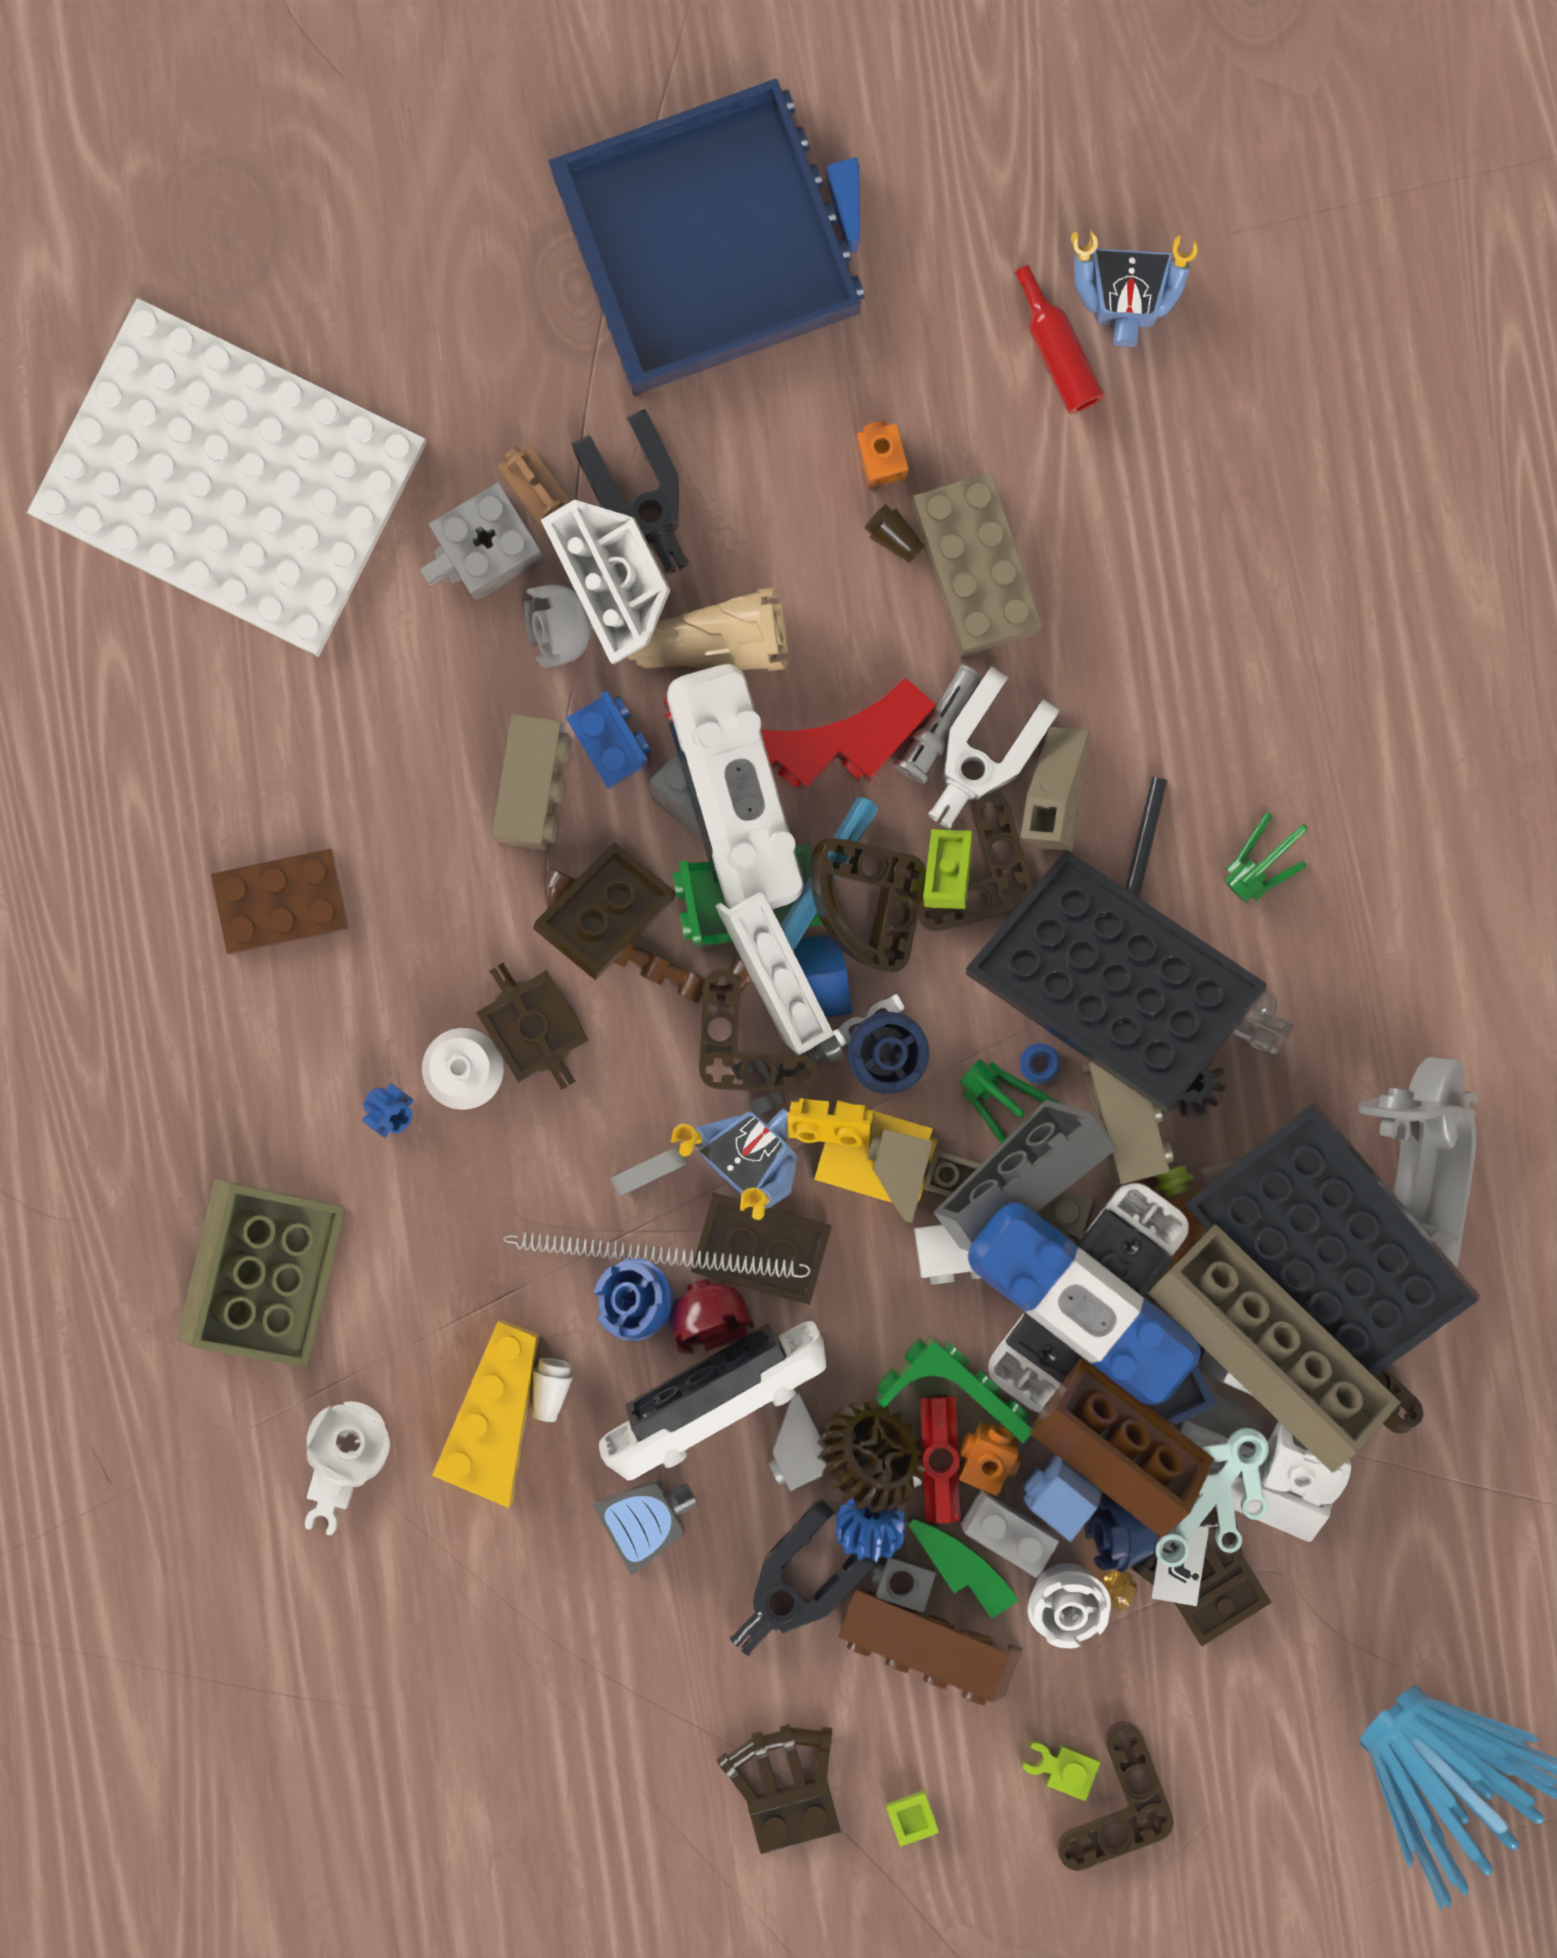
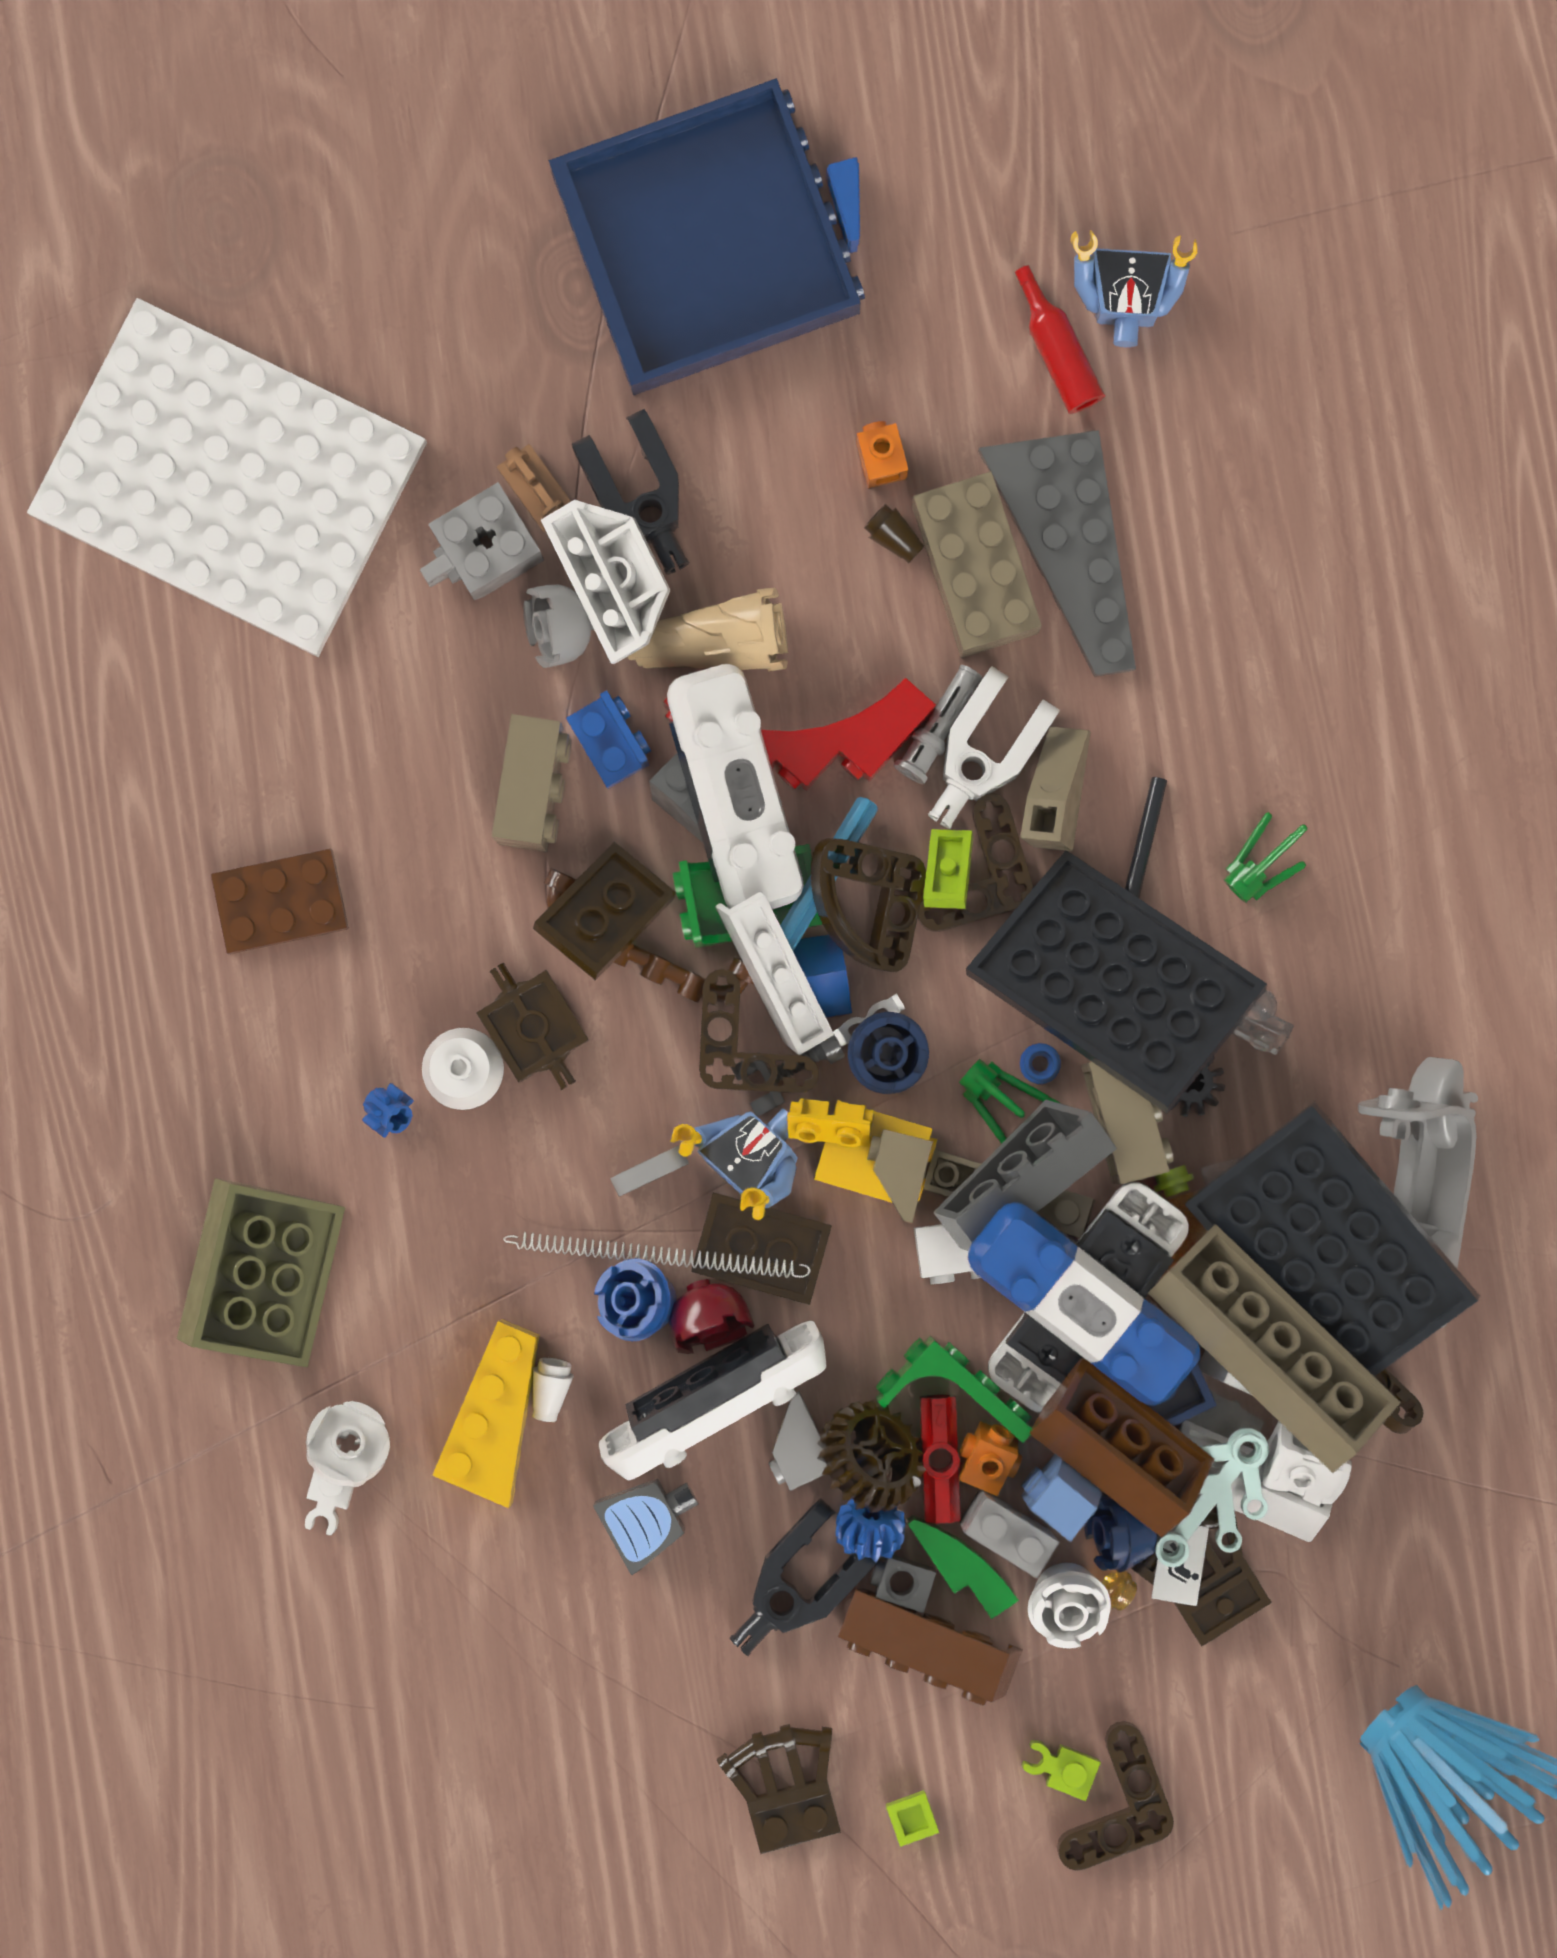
(1066, 519): none -> dark grey wing

